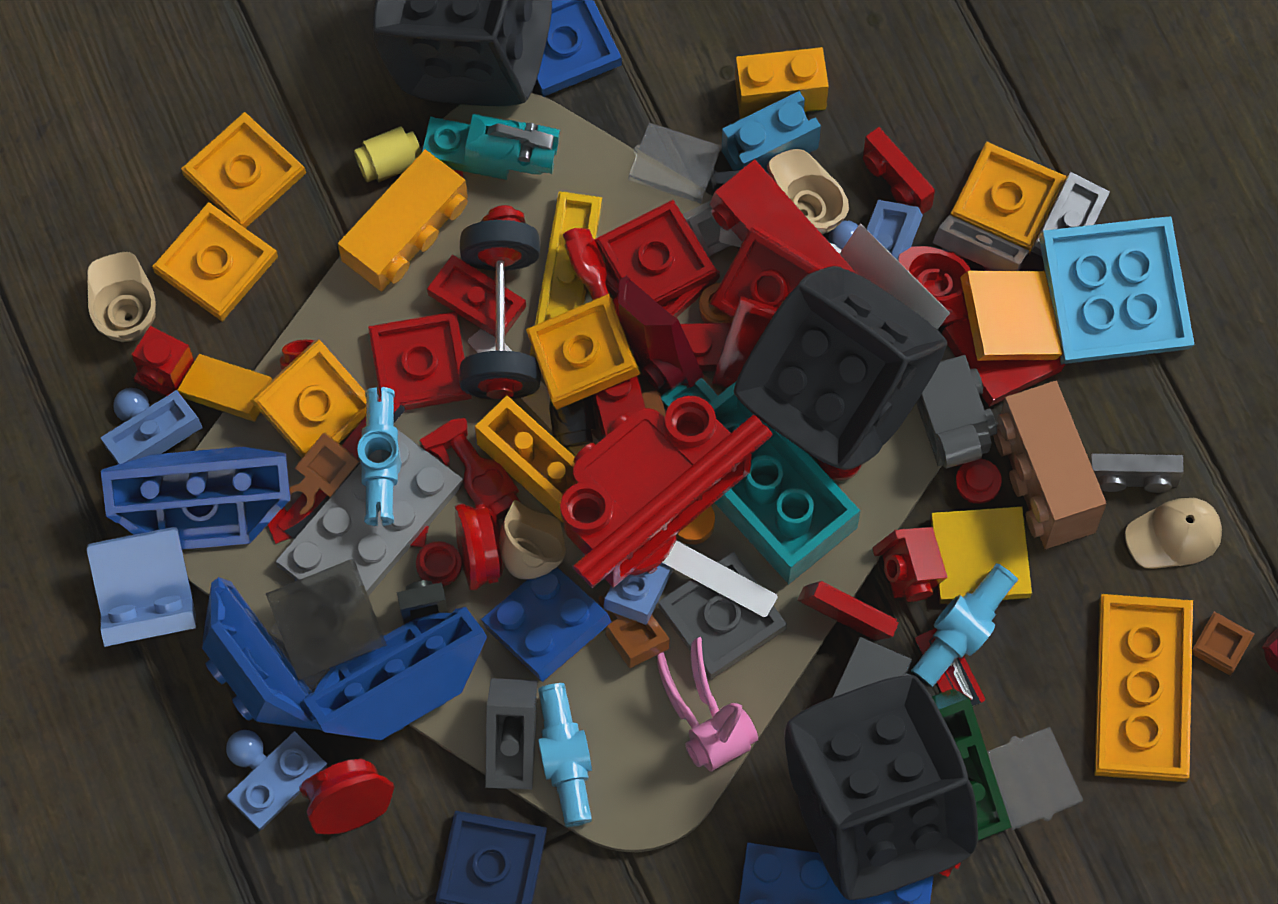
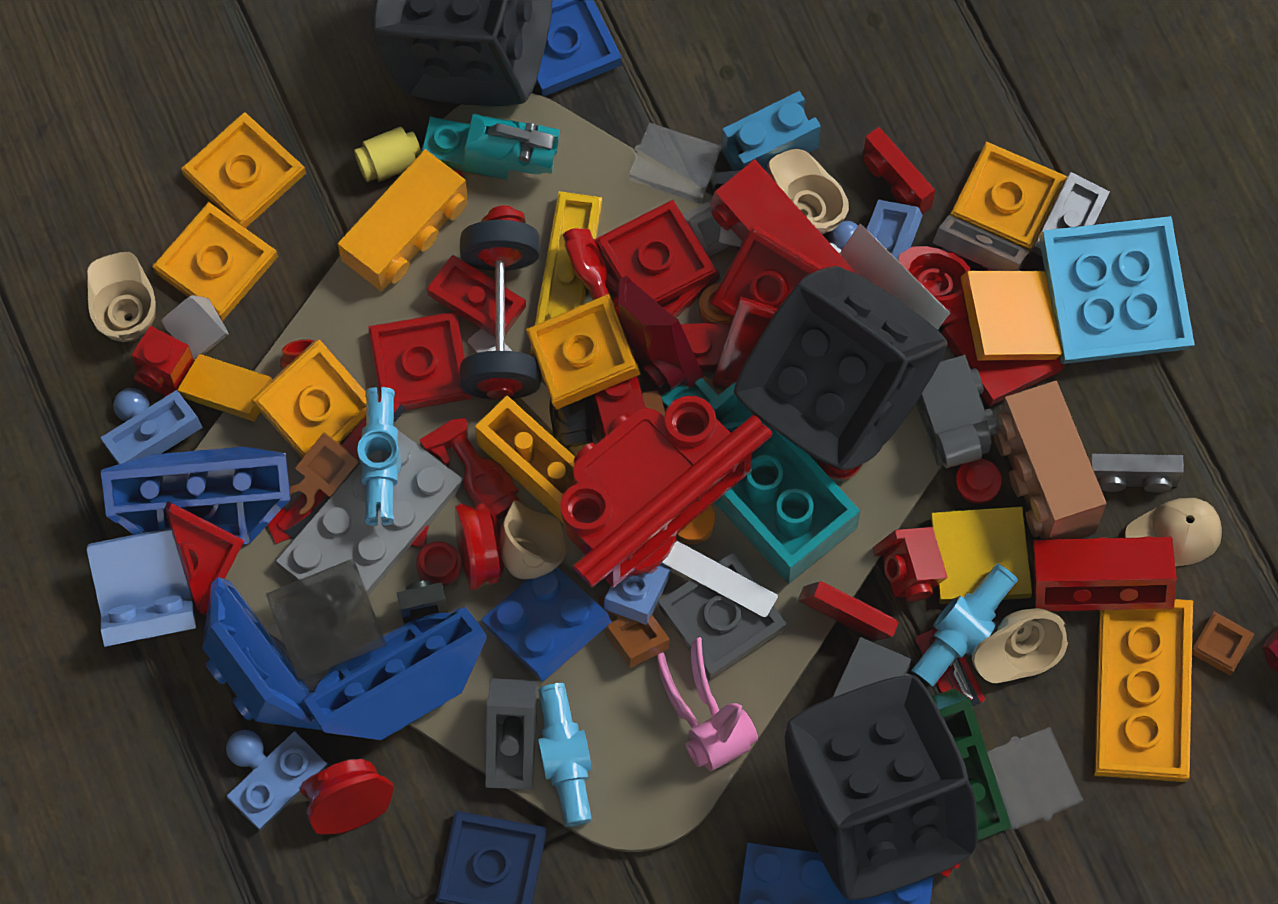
(196, 325): none -> light grey slope
(203, 552): none -> red tile
(776, 75): light orange brick -> none
(1005, 659): none -> tan cap
(1104, 574): none -> red brick

